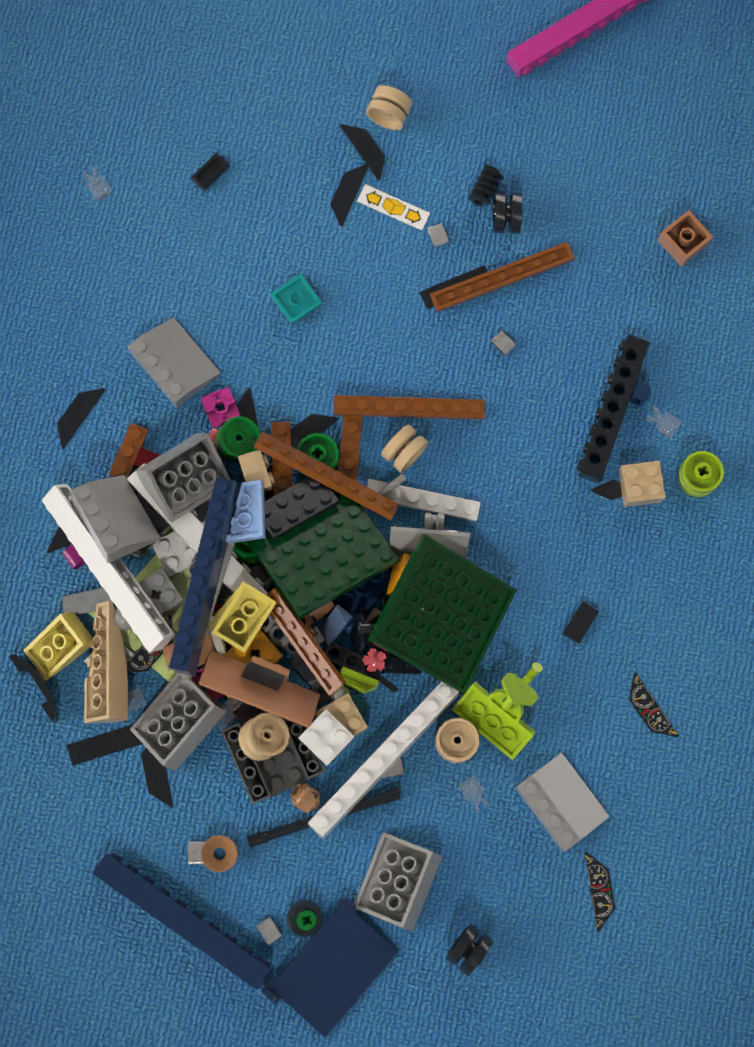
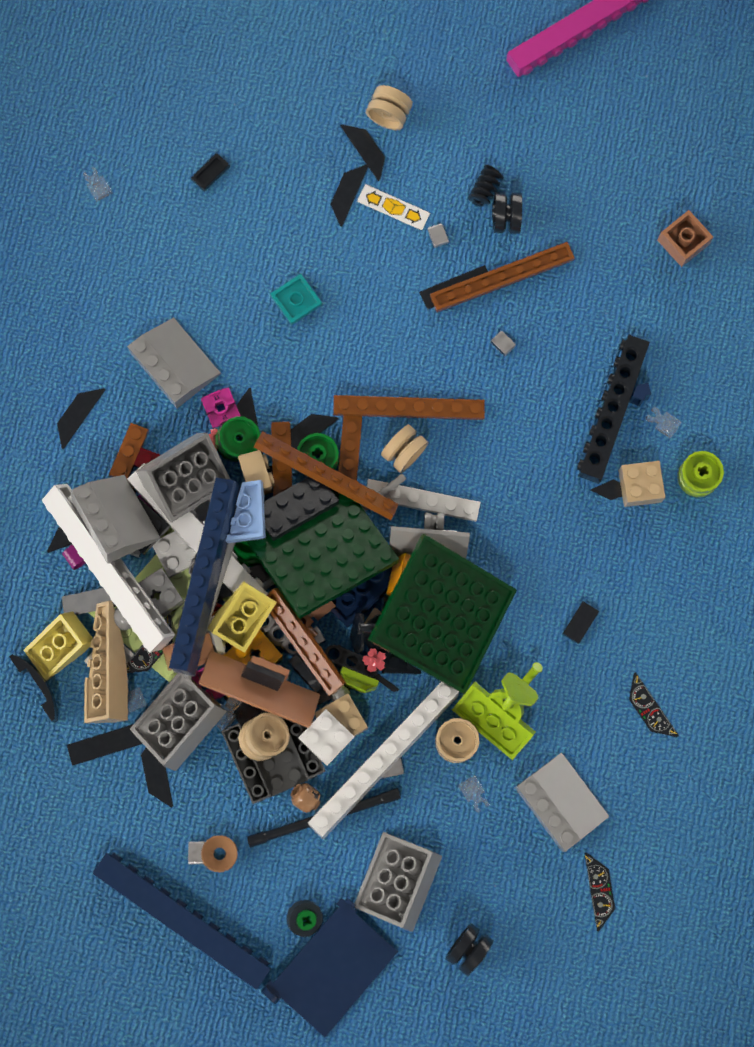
(269, 930): flat silver piece -> none
(335, 624): medium blue slope -> none

